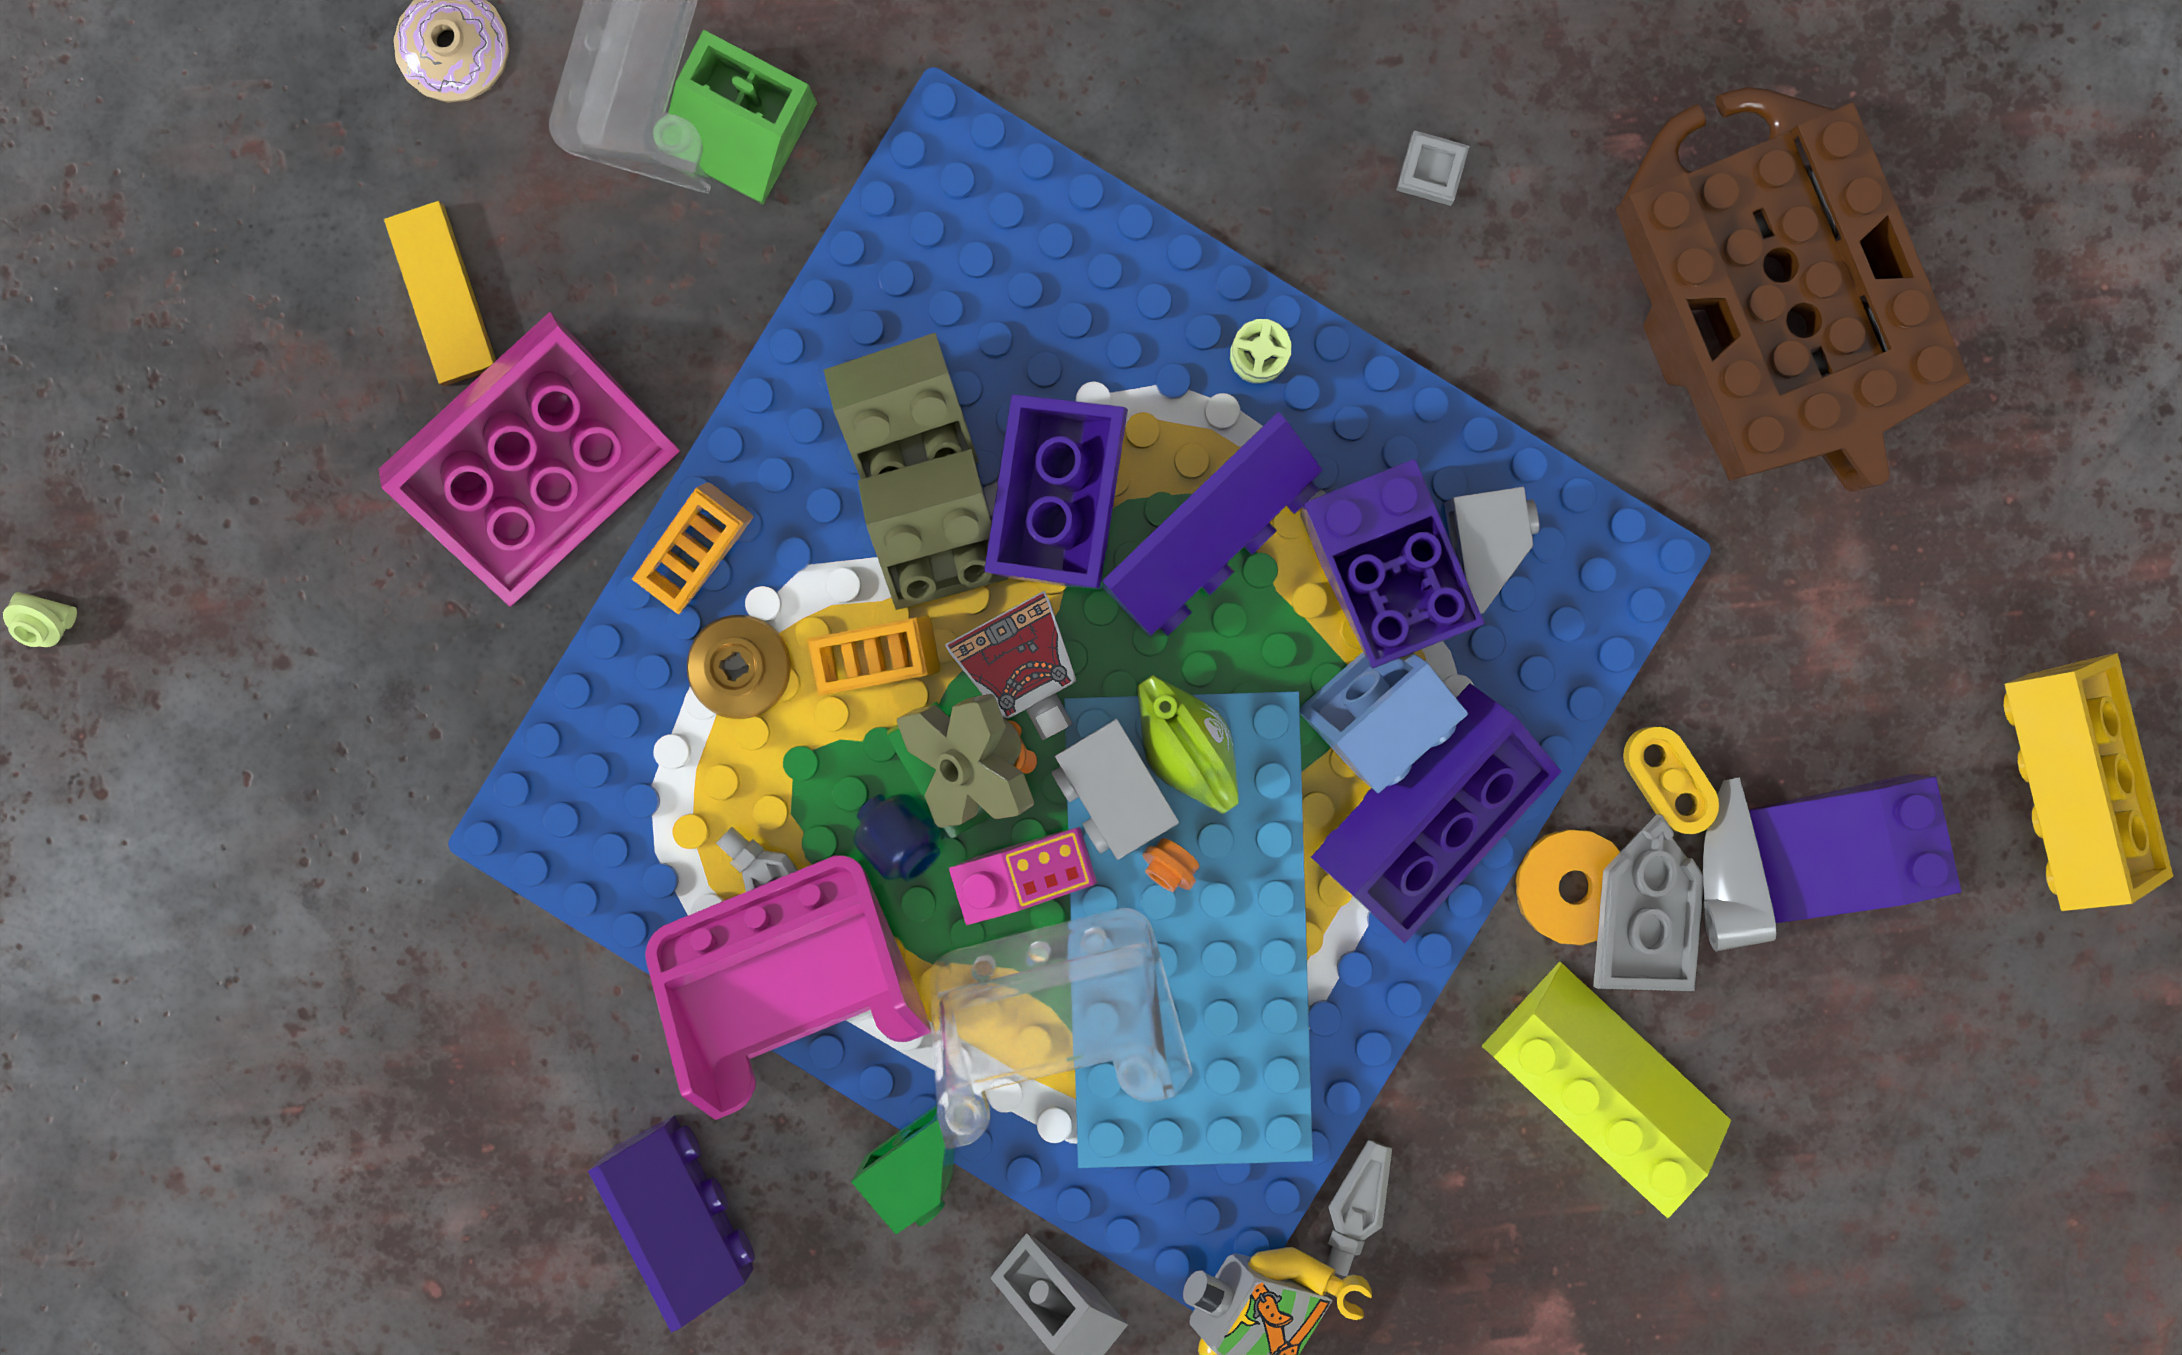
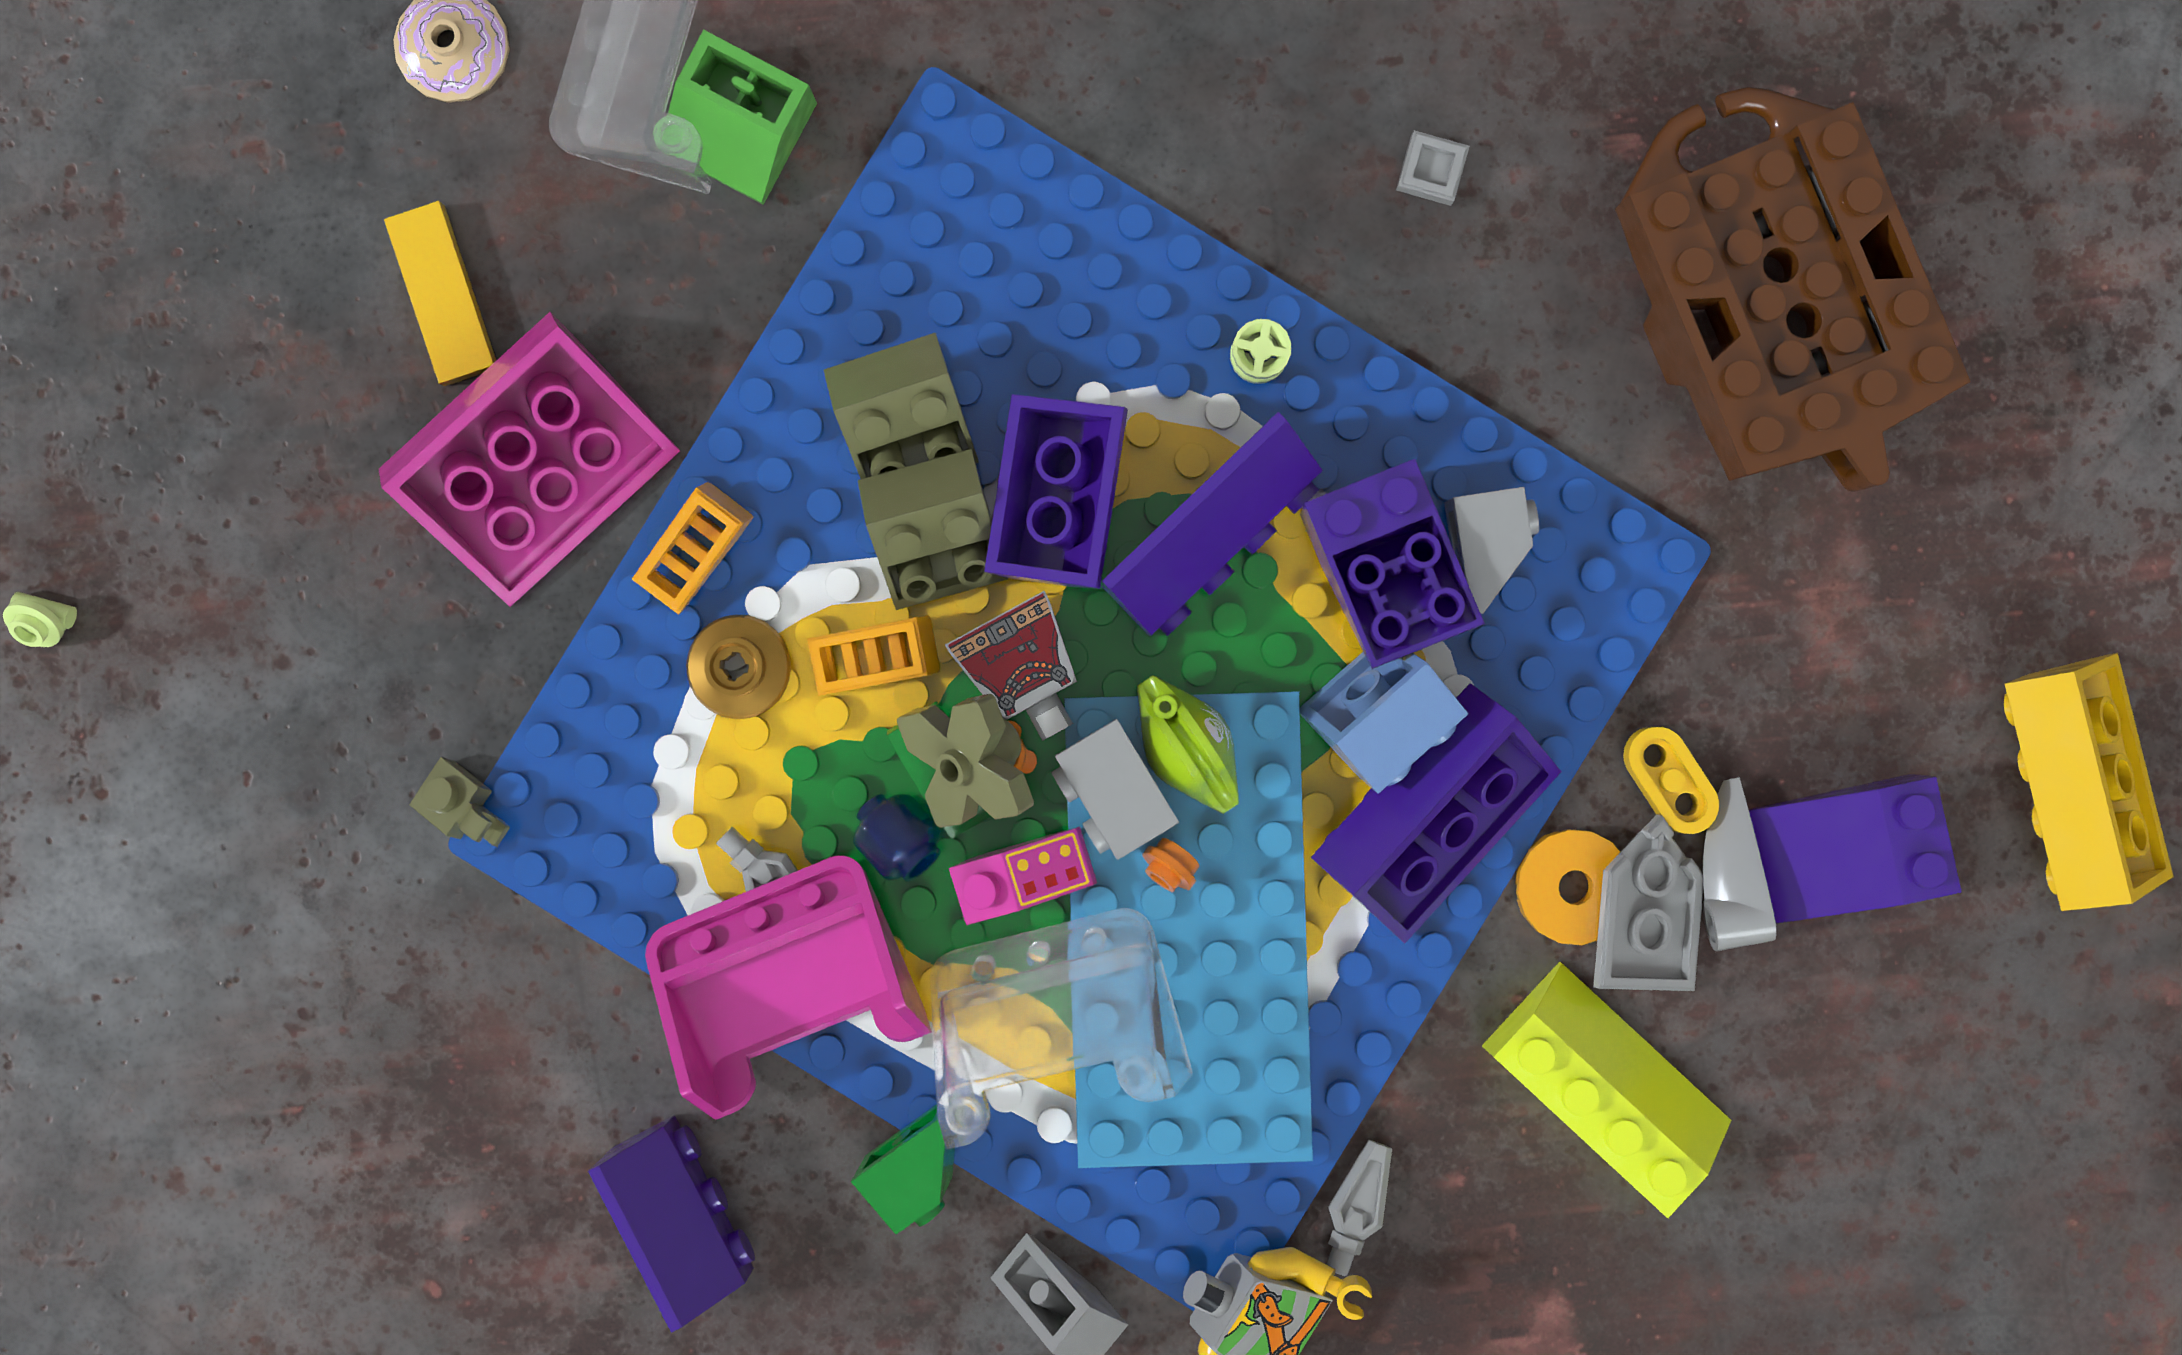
(455, 802): none -> olive plate

